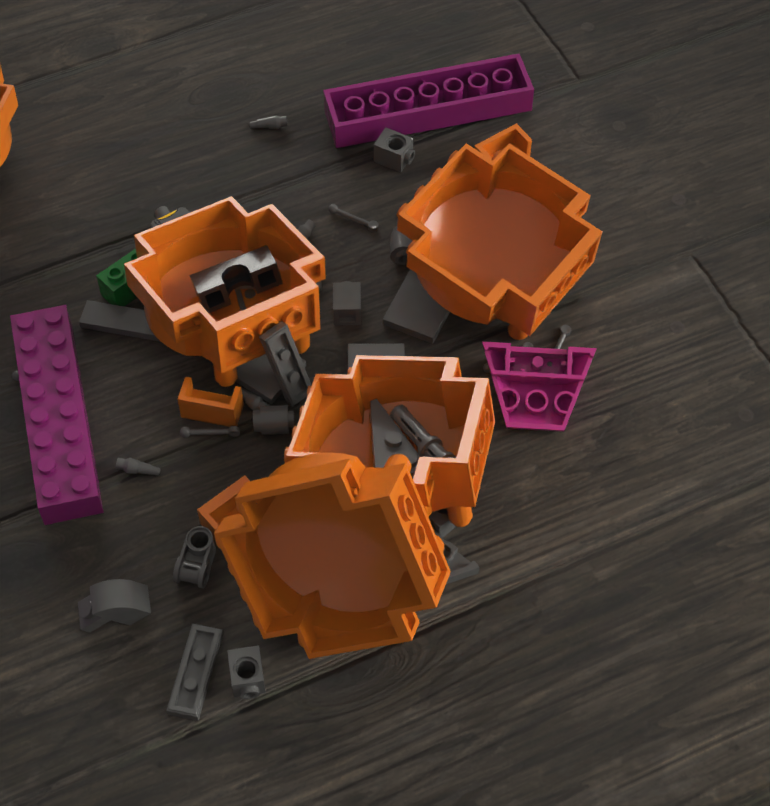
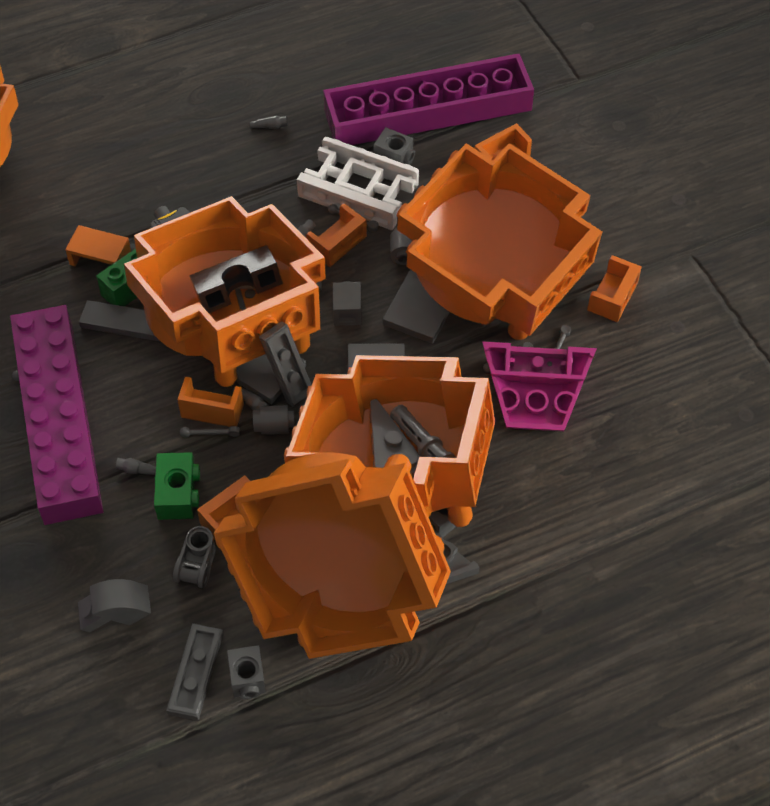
(96, 246): none -> orange panel
(170, 471): none -> green brick
(315, 188): none -> white fence
(341, 236): none -> orange panel
(615, 289): none -> orange panel

